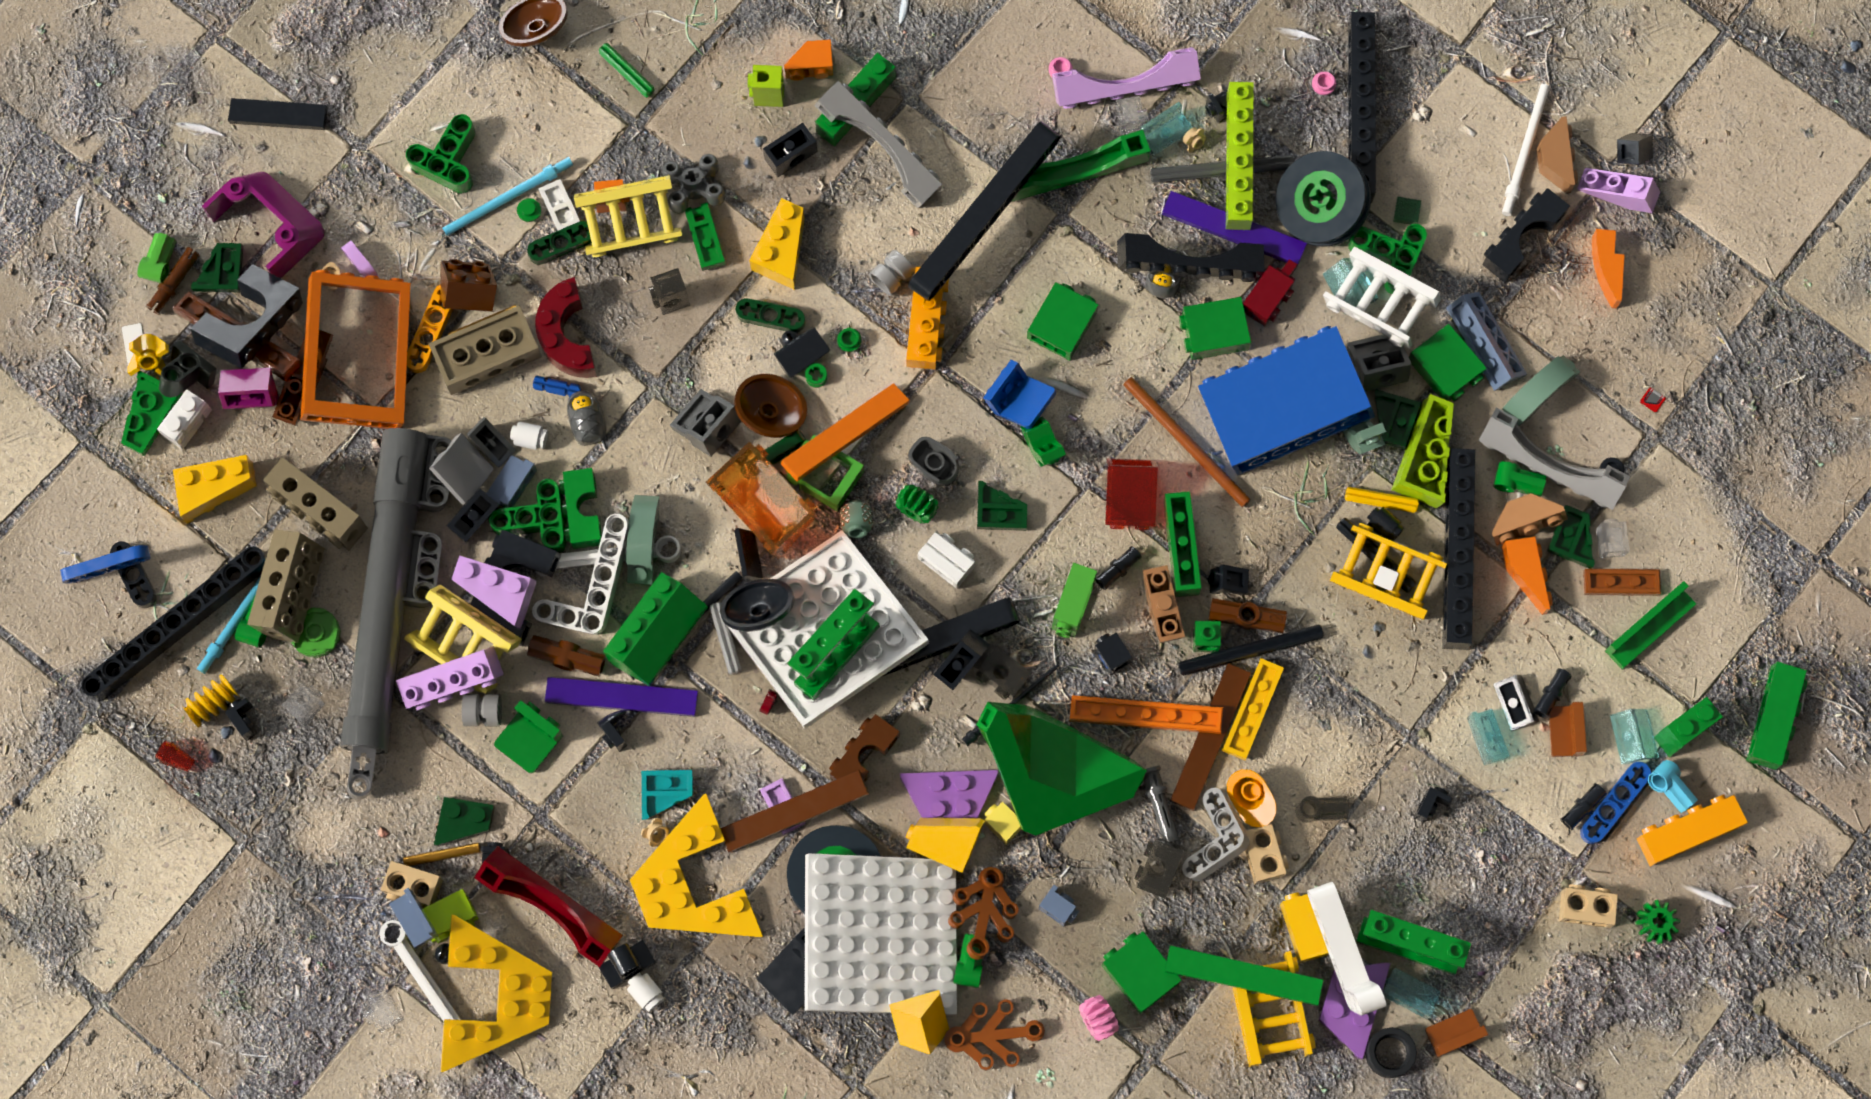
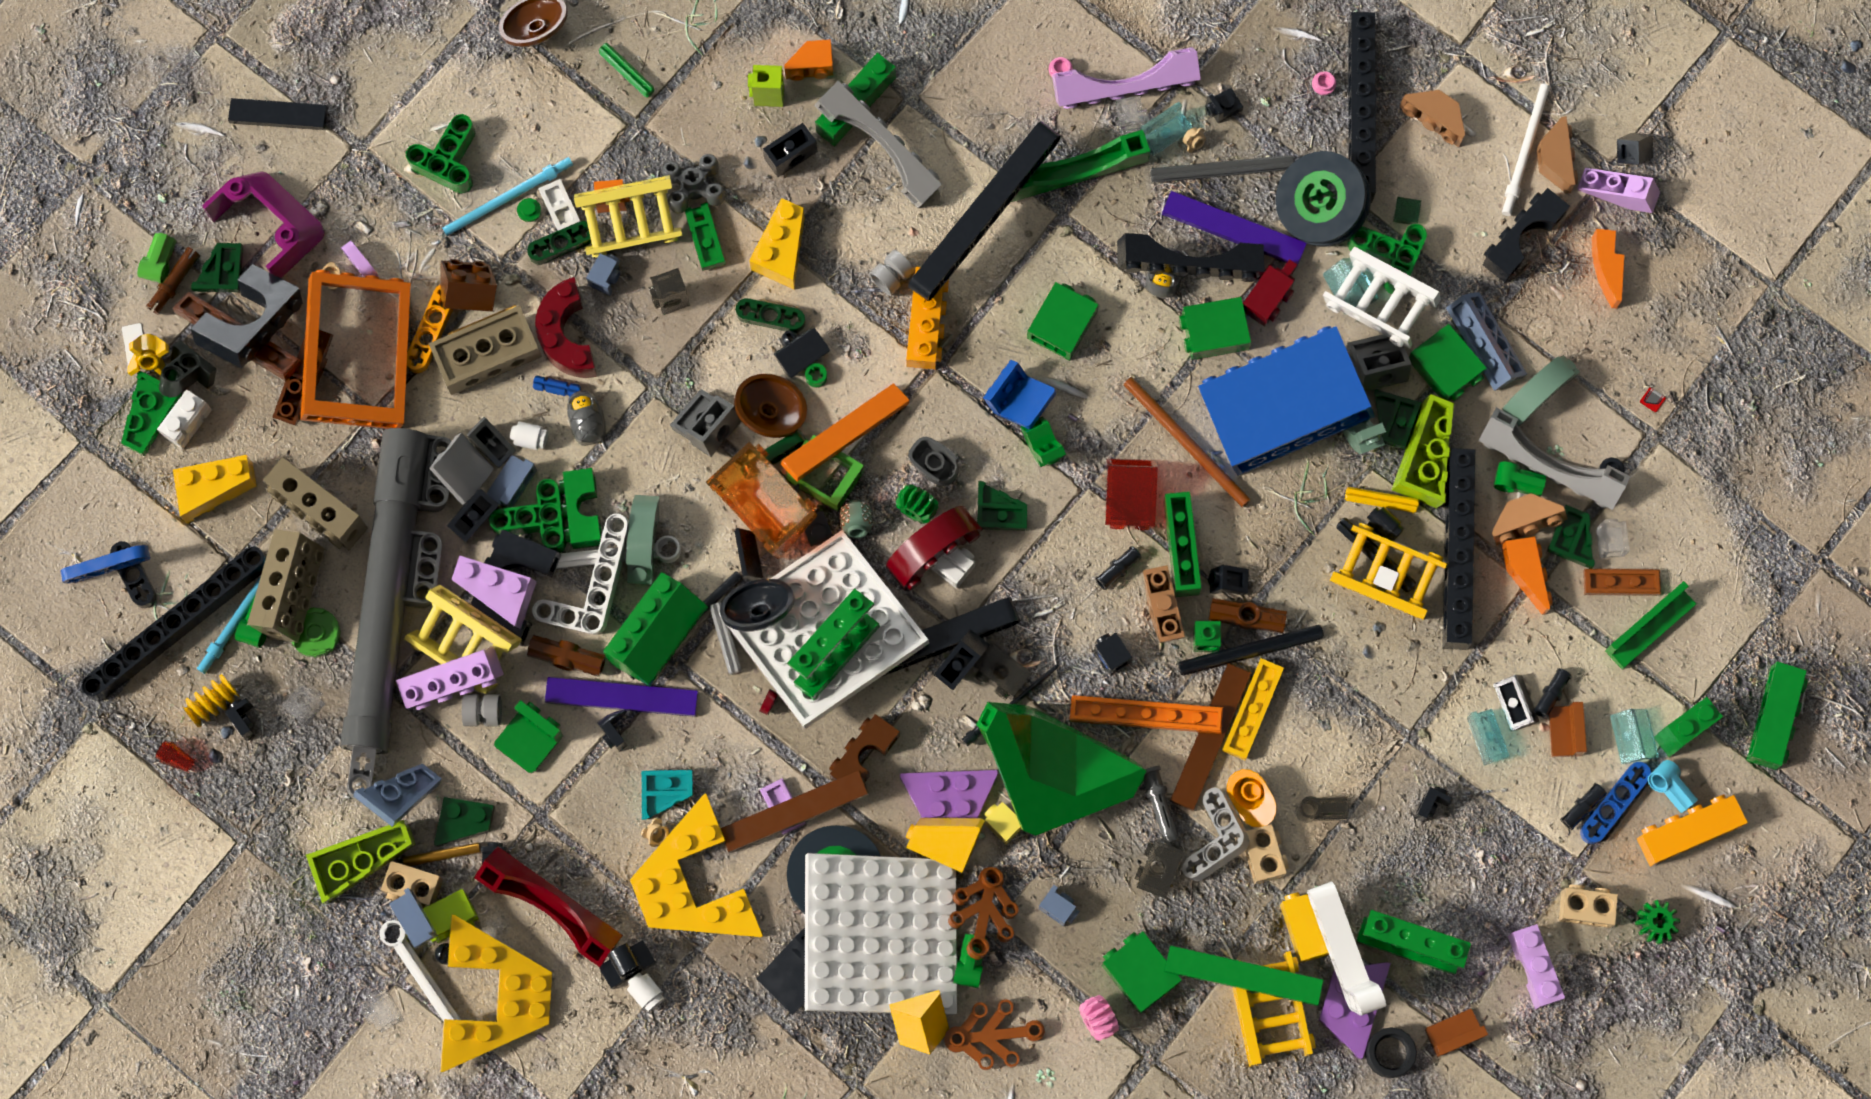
(247, 388): magenta slope -> none
(353, 860): none -> lime wedge
(400, 794): none -> sand blue wing
(604, 273): none -> sand blue brick
(819, 529): none -> black bracket
(849, 340): green plate -> none
(929, 543): none -> dark red brick
(1073, 600): bright green window -> none
(1239, 156): lime brick -> none
(1411, 993): clear light blue panel -> none
(1437, 114): none -> medium nougat slope
(1541, 976): none -> lavender arch

